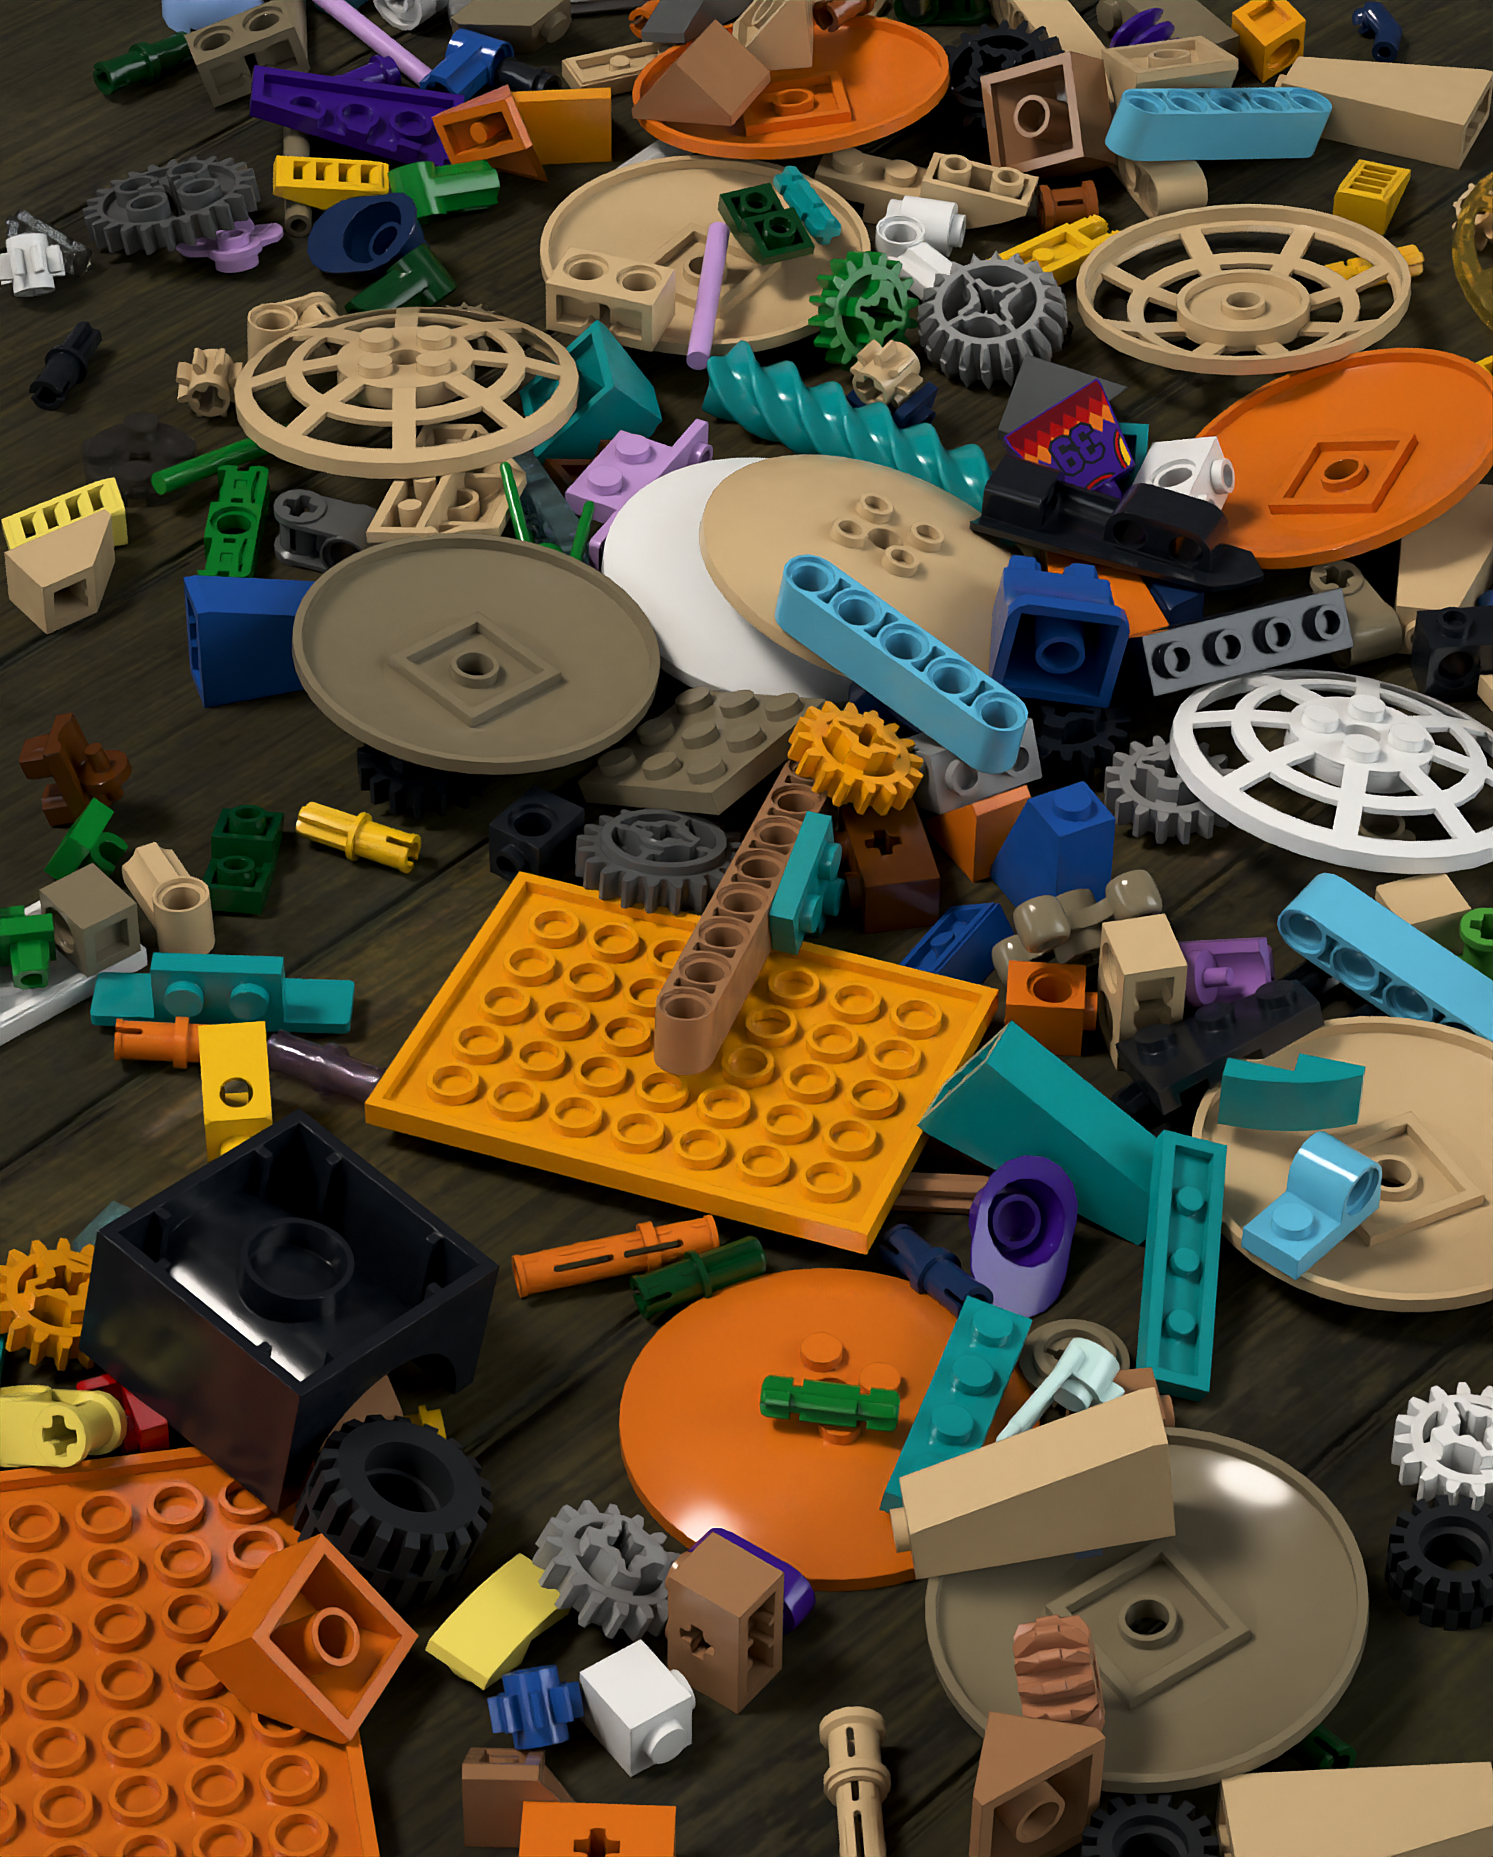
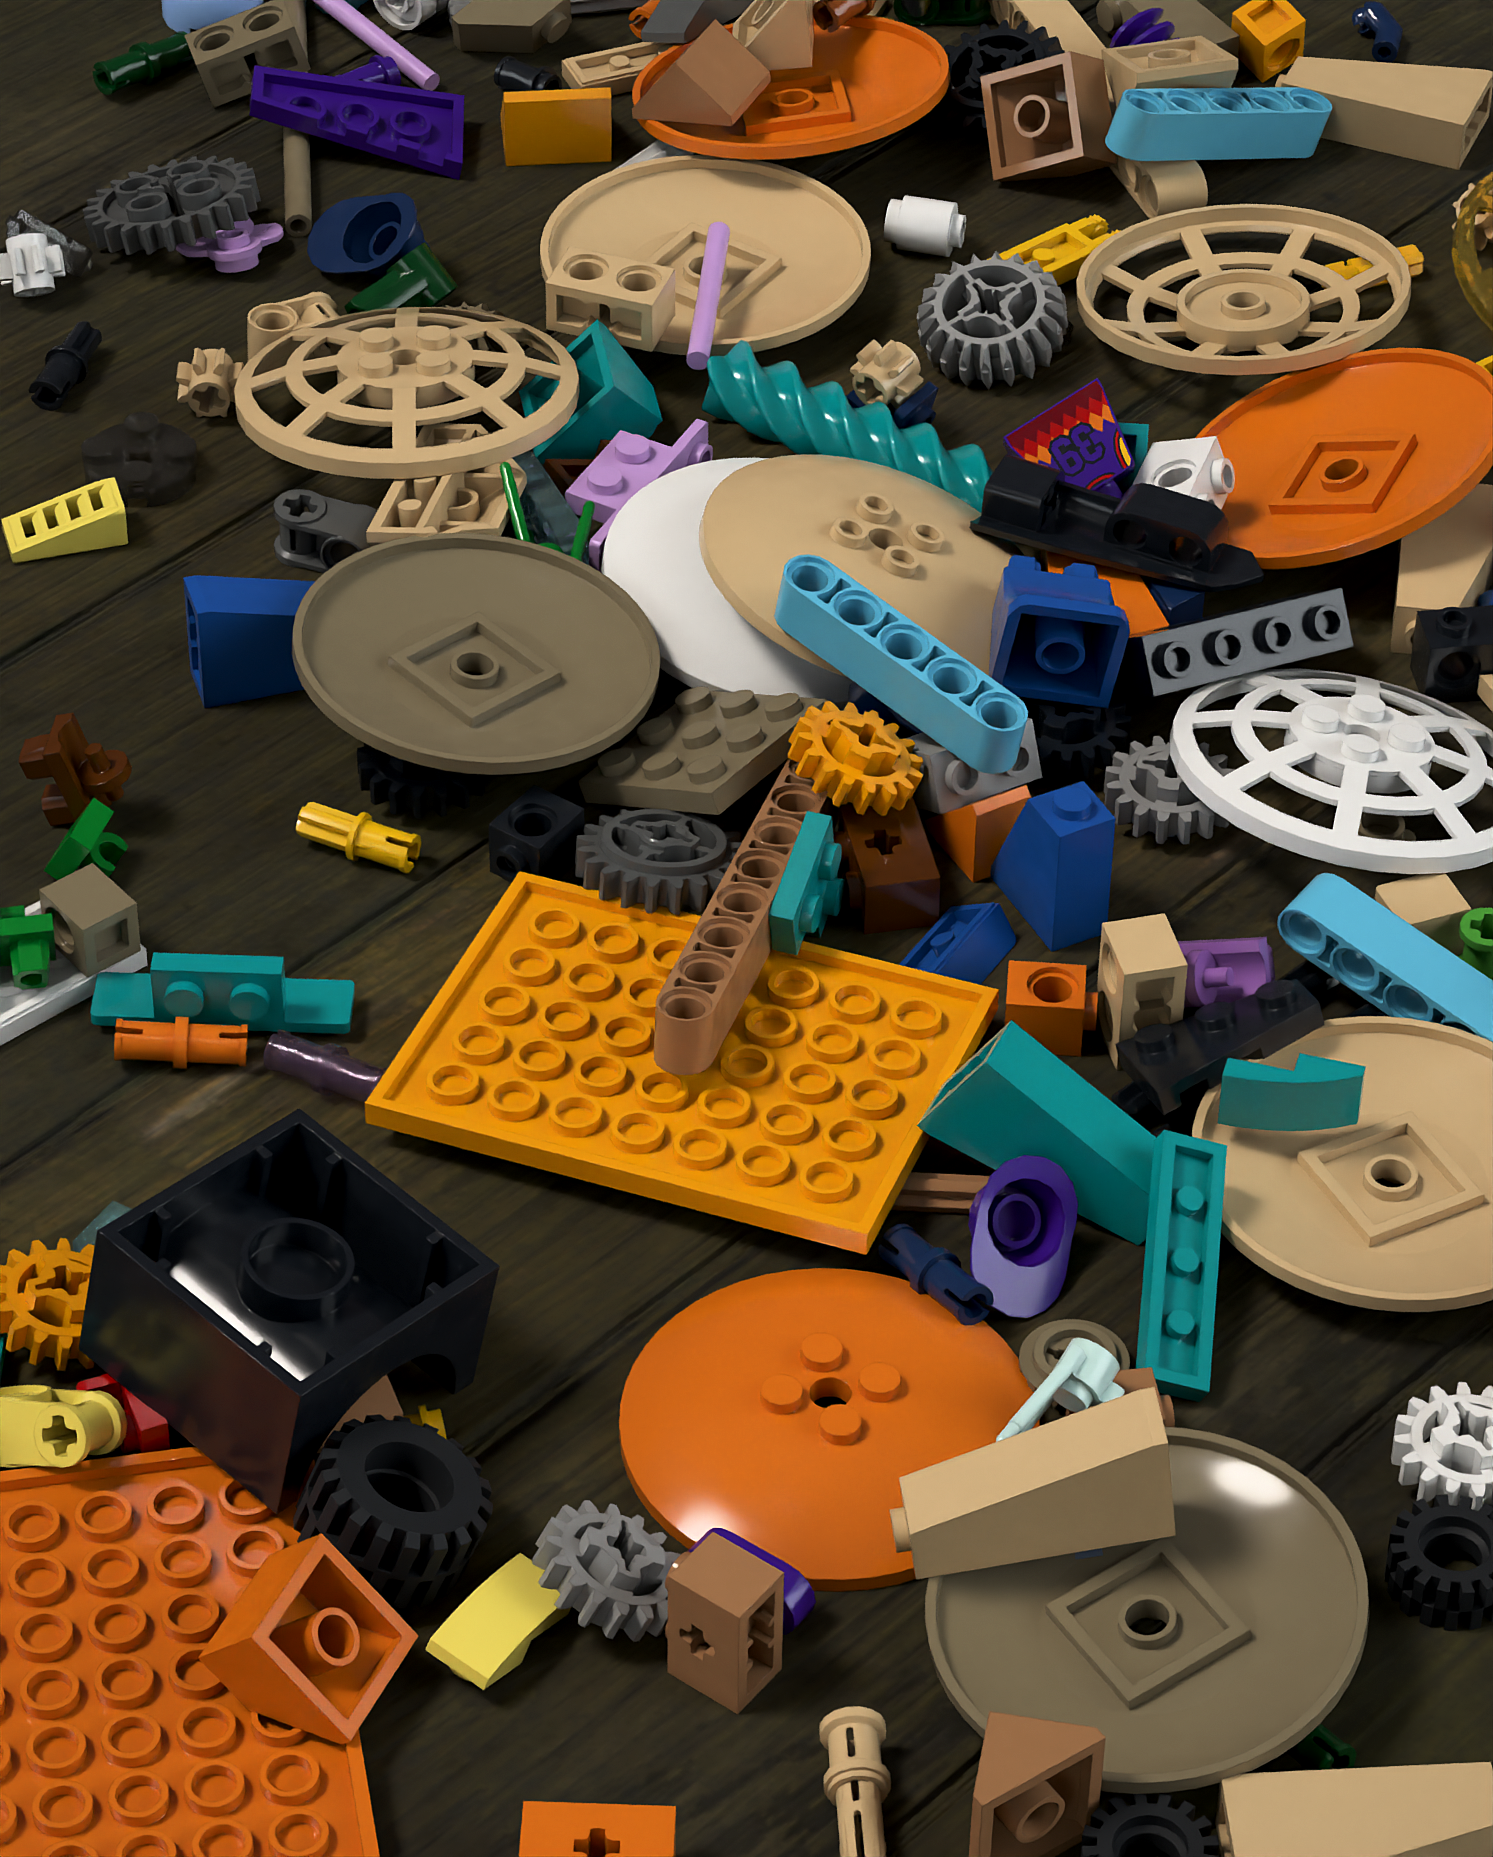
(62, 572): tan slope -> none
(171, 900): tan piece -> none
(206, 465): green bar -> none
(229, 1055): yellow torso -> none
(240, 506): green piece -> none
(243, 858): dark green slope -> none
(327, 180): yellow slope -> none
(446, 188): green piece -> none
(467, 64): blue piece -> none
(490, 130): orange slope -> none
(494, 1792): medium nougat slope -> none
(535, 1707): blue gear -> none
(536, 1271): orange pin -> none
(637, 1707): white brick -> none
(698, 1275): dark green axle -> none
(763, 225): dark green slope -> none
(808, 205): teal axle -> none
(830, 1403): green axle -> none
(861, 304): green gear -> none
(903, 241): white piece -> none
(962, 1391): teal plate -> none
(981, 191): tan slope -> none
(1041, 386): dark grey slope -> none
(1058, 1671): nougat gear -> none
(1065, 205): dark orange bush -> none
(1071, 923): dark tan gear -> none
(1324, 1201): medium azure plate -> none
(1371, 194): yellow slope -> none
(1372, 622): dark tan piece -> none

